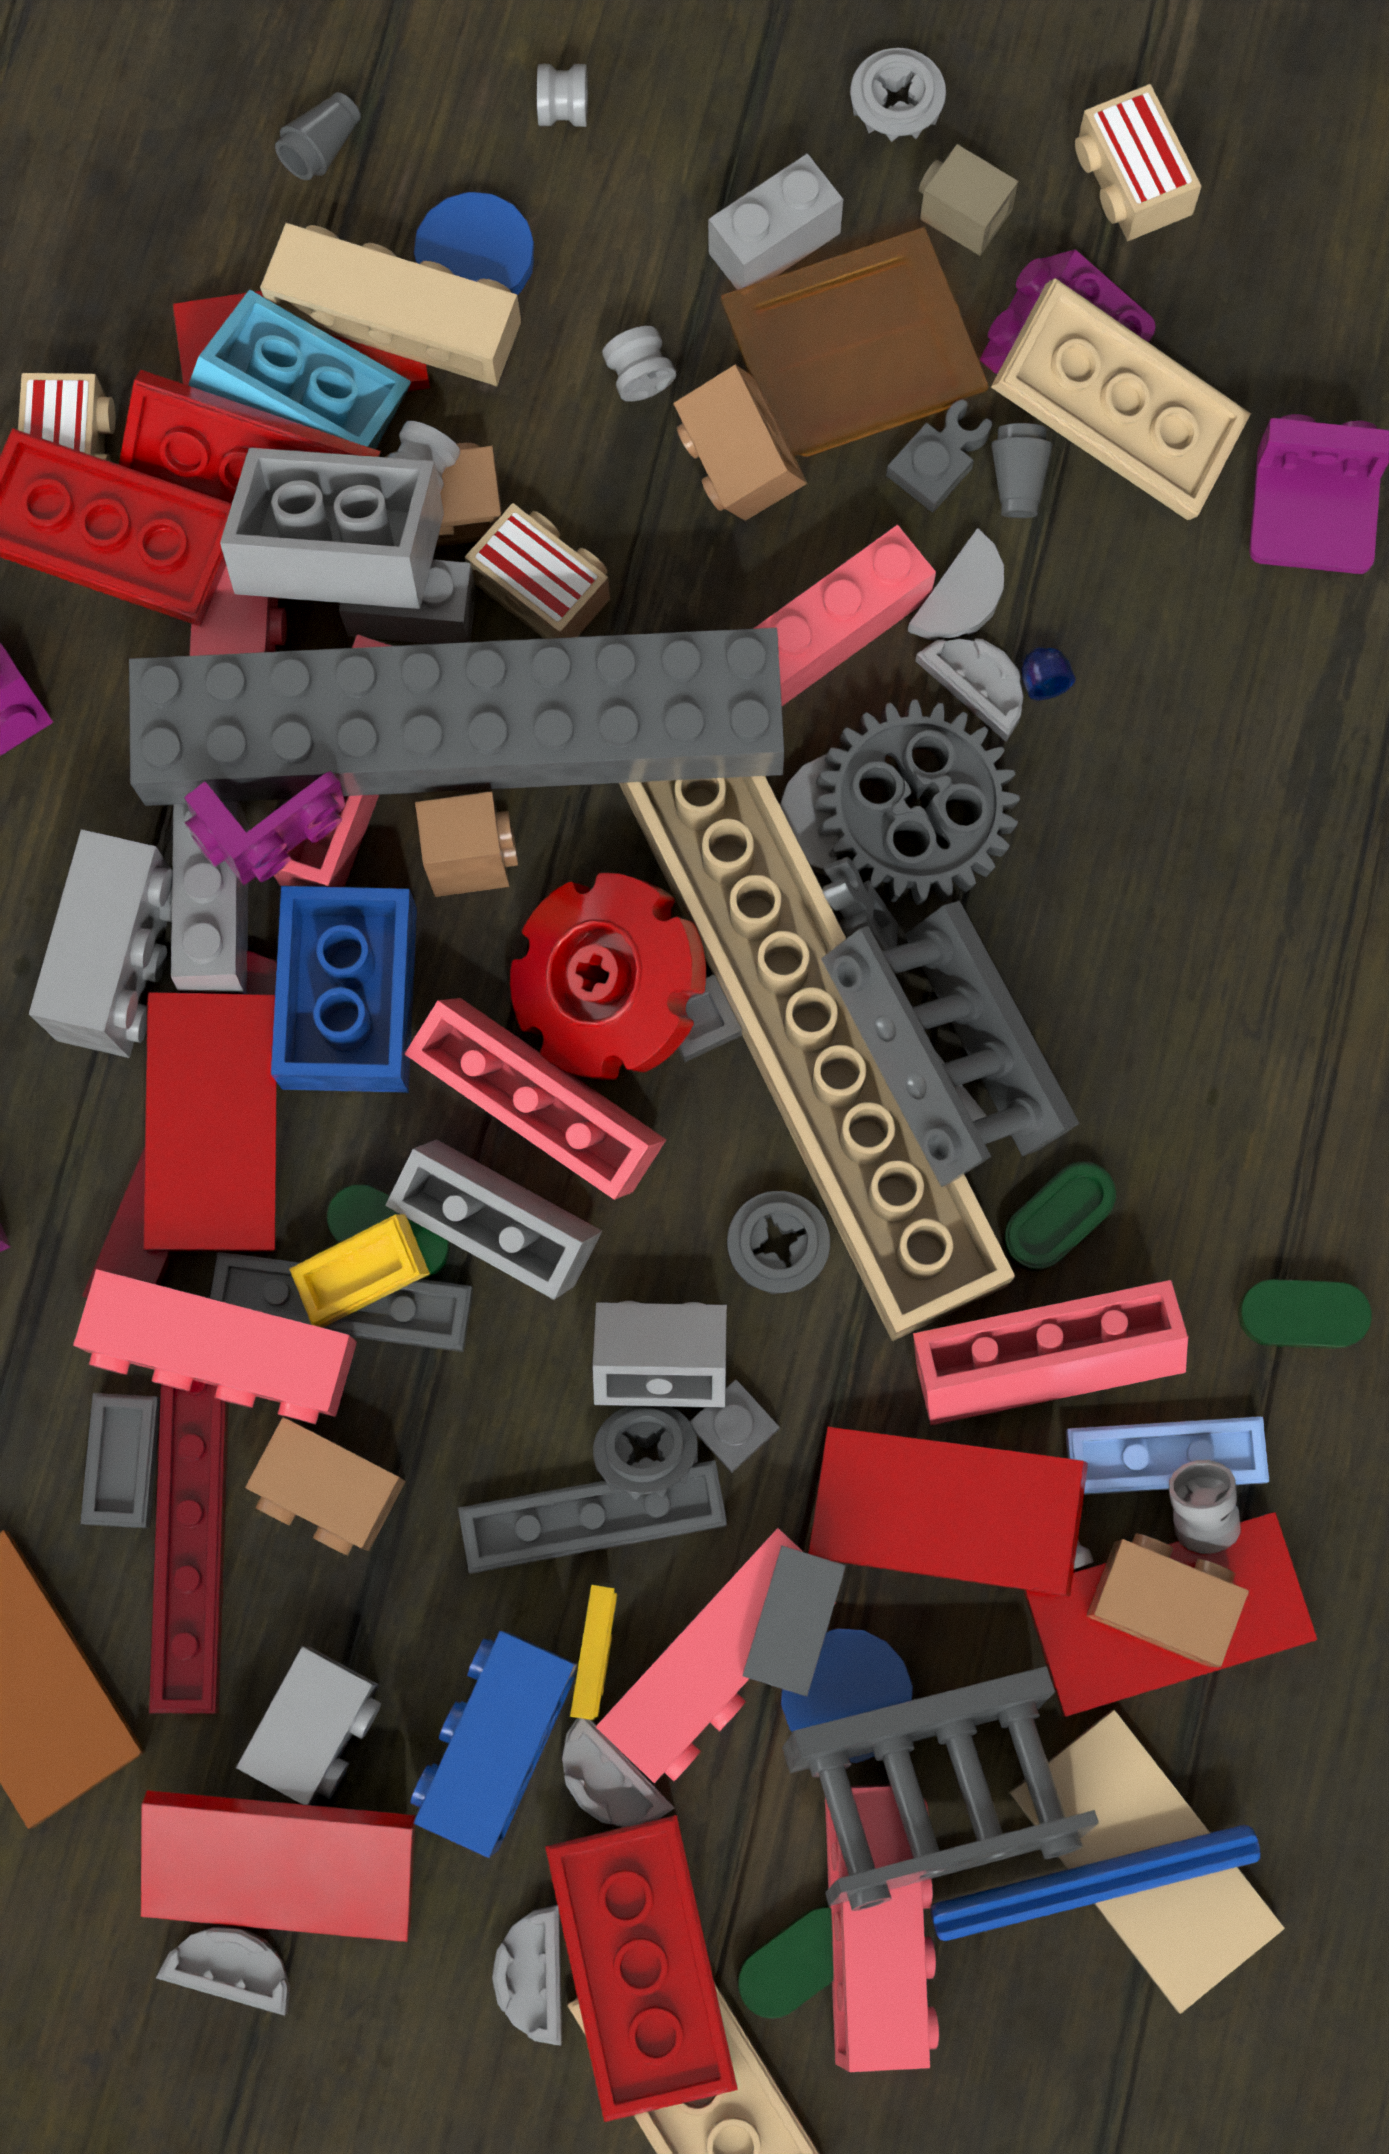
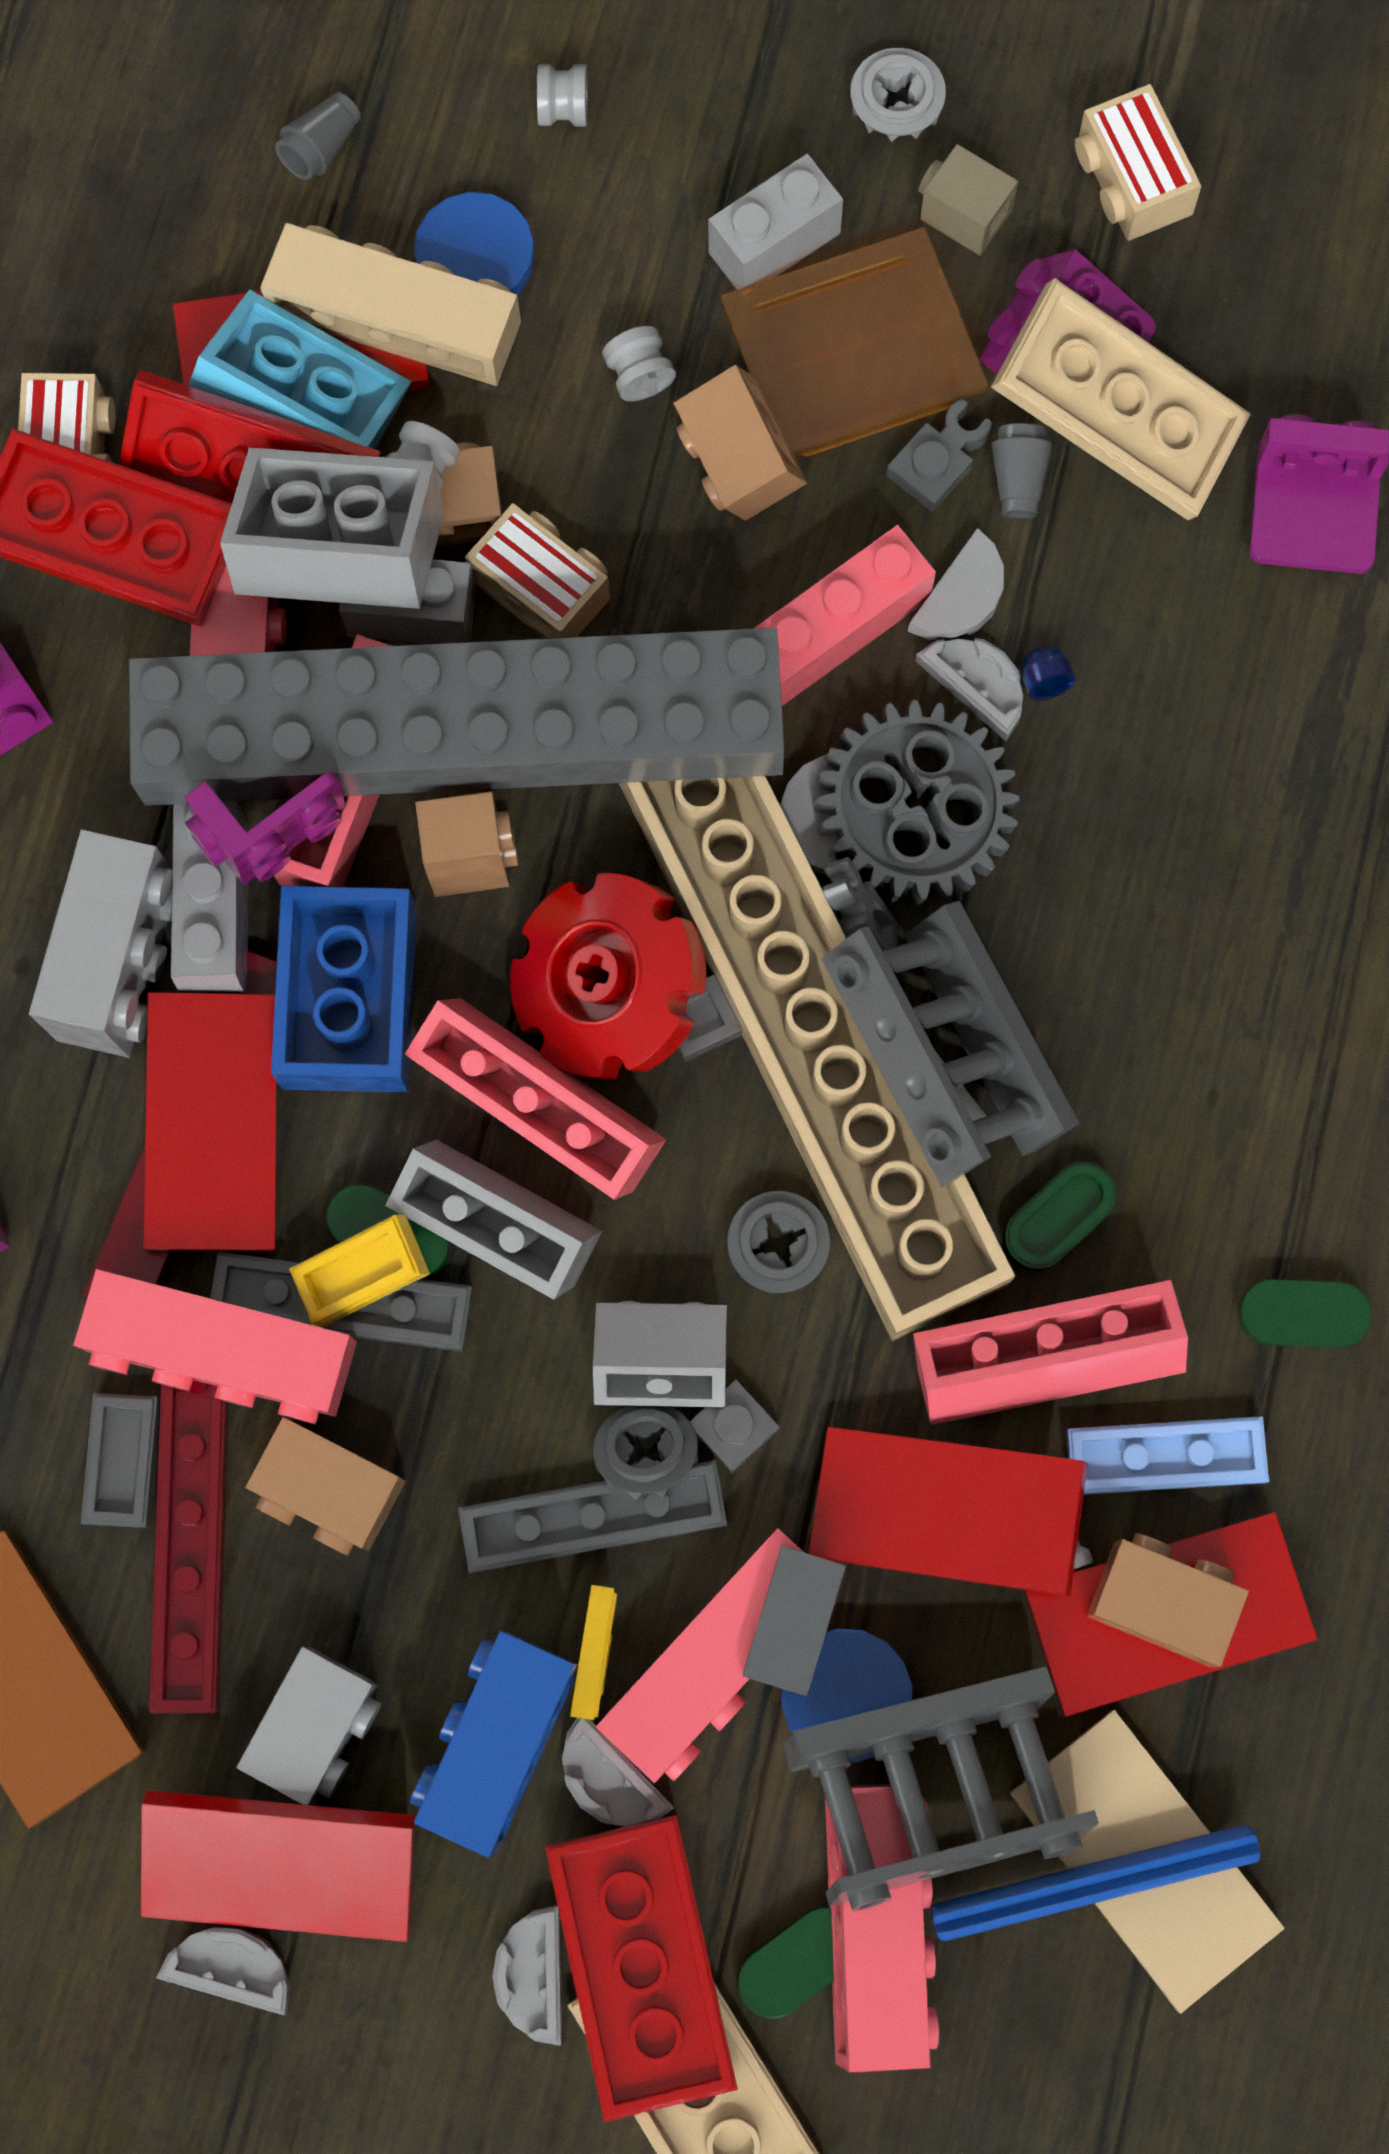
(1204, 1506): light grey wheel -> none

